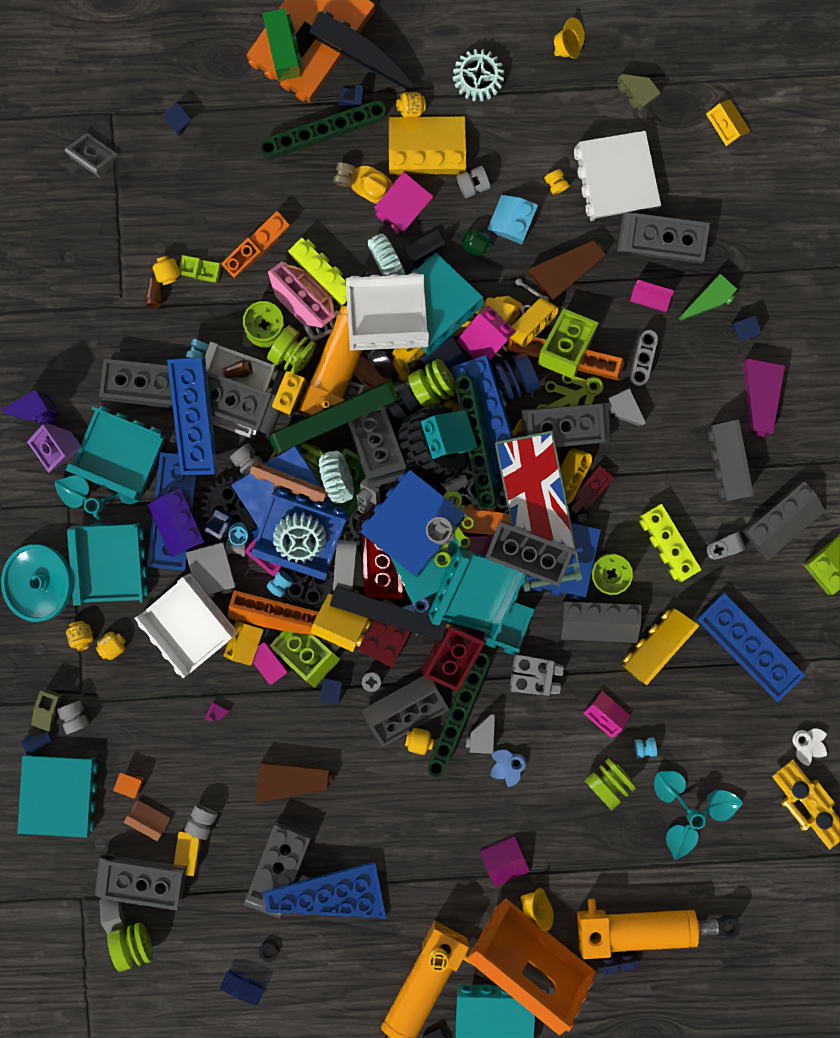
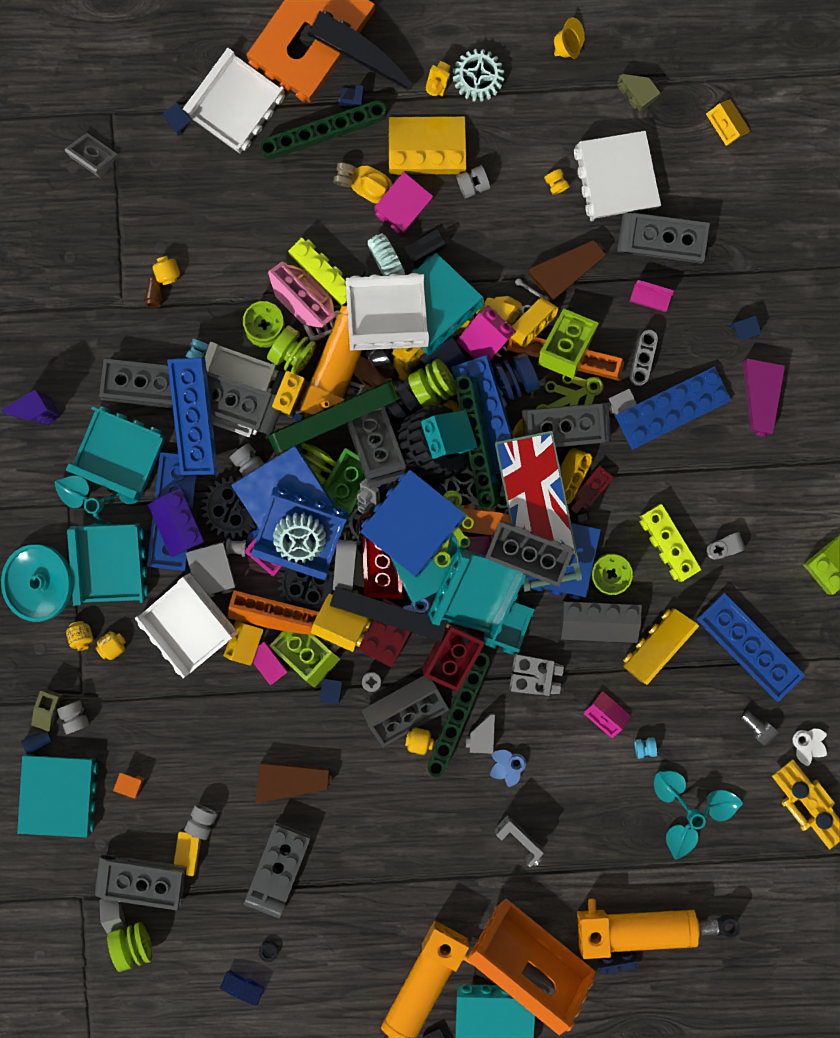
(53, 446): medium lavender slope -> none
(147, 820): nougat panel -> none
(200, 269): lime slope -> none
(216, 712): magenta tile -> none
(219, 523): dark blue panel -> none
(234, 101): none -> white panel
(240, 369): reddish brown cone -> none
(240, 536): medium azure wheel -> none
(256, 245): orange slope -> none
(280, 583): medium azure wheel -> none
(283, 44): green brick -> none
(283, 479): nougat plate -> none
(336, 477): light aqua gear -> none
(339, 893): blue wing -> none
(411, 104): yellow head -> none
(436, 956): yellow wheel -> none
(438, 79): none -> yellow hips
(440, 531): light grey wheel -> none
(456, 483): white pin -> none
(476, 242): dark green head -> none
(504, 861): magenta slope -> none
(508, 826): none -> light grey panel
(512, 218): medium azure slope -> none
(538, 908): yellow piece -> none
(610, 784): lime wheel -> none
(673, 408): none -> blue plate
(714, 296): bright green slope -> none
(730, 460): dark grey slope -> none
(762, 730): none -> flat silver pin
(784, 520): dark grey slope -> none

